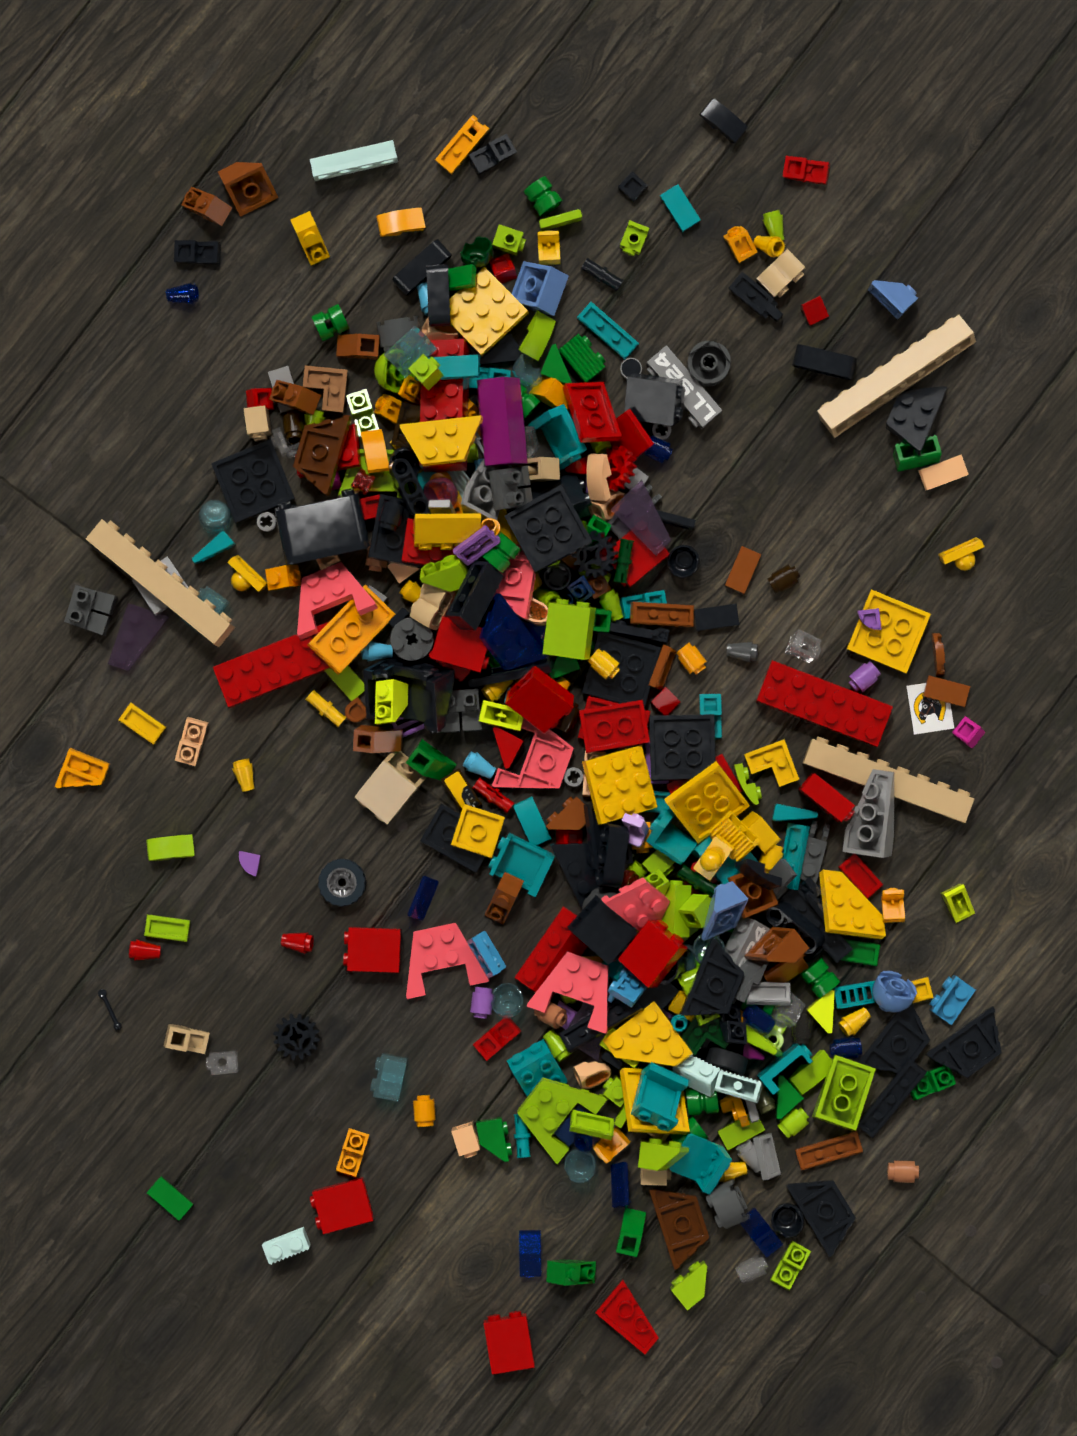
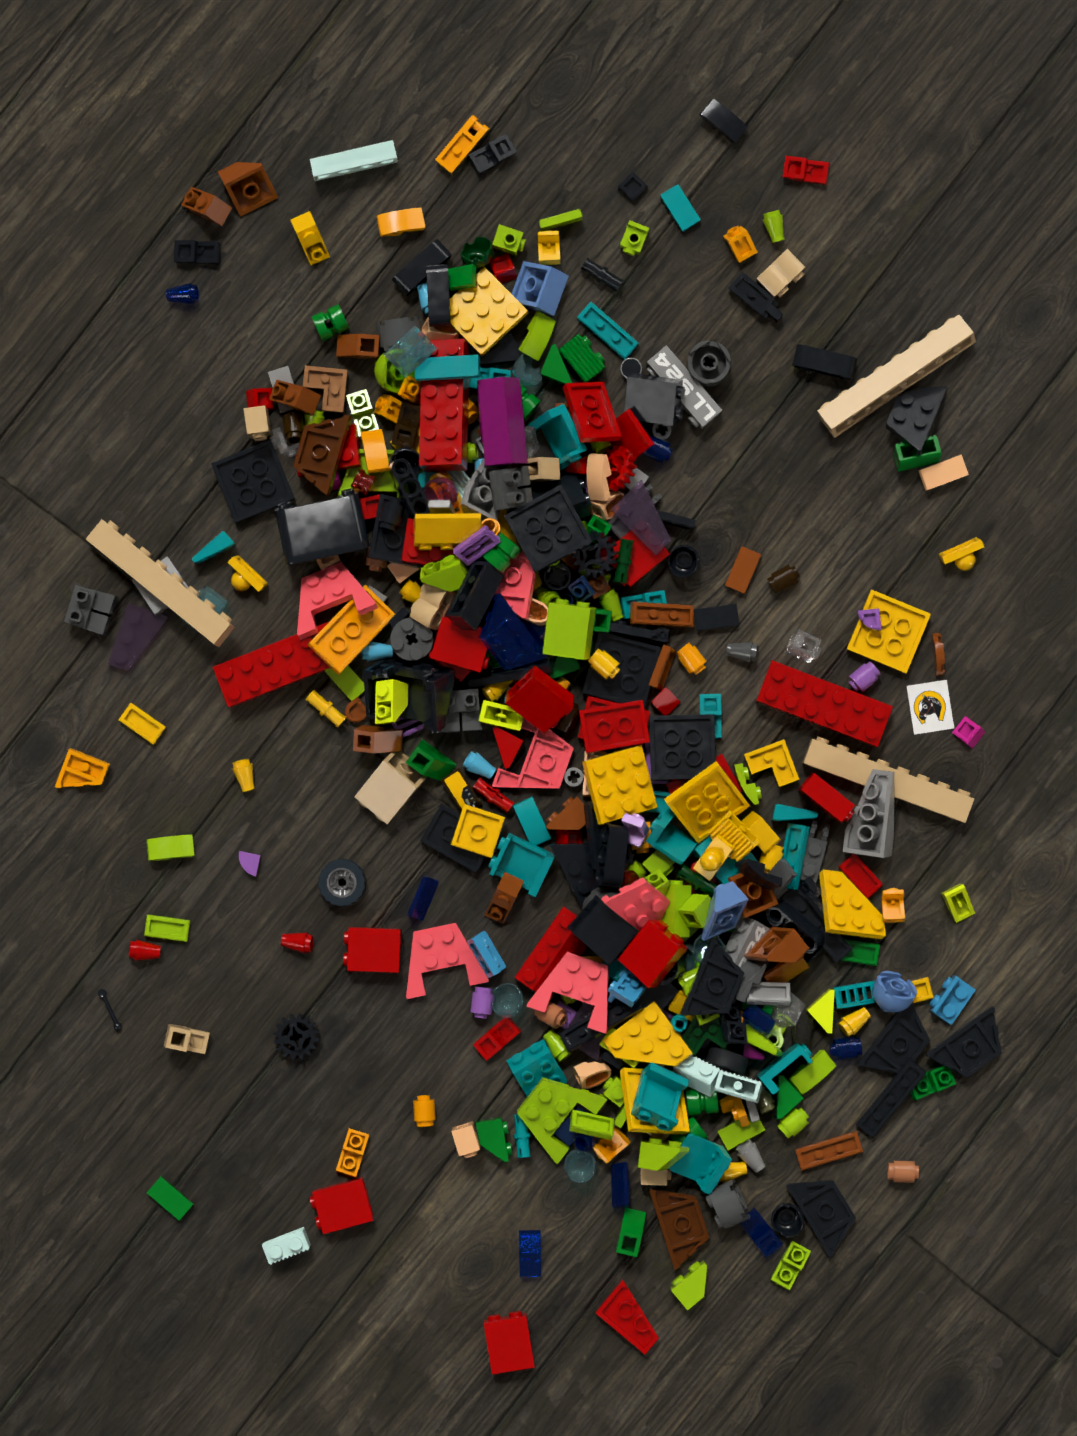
(191, 741): light nougat slope -> none
(214, 517): clear light blue hair -> none
(231, 1062): clear brick -> none
(266, 515): light grey bush -> none
(283, 577): light orange bracket -> none
(390, 1076): clear light blue brick -> none
(426, 371): lime brick -> none
(442, 440): yellow wing -> none
(544, 198): green wheel -> none
(550, 392): light orange slope -> none
(570, 1272): green slope -> none
(752, 1268): clear brick -> none
(767, 1156): light grey tile -> none
(770, 245): yellow cone -> none
(814, 310): red slope -> none
(820, 978): green wheel -> none
(844, 1093): lime slope -> none
(893, 296): medium blue slope -> none
(946, 691): dark orange tile -> none

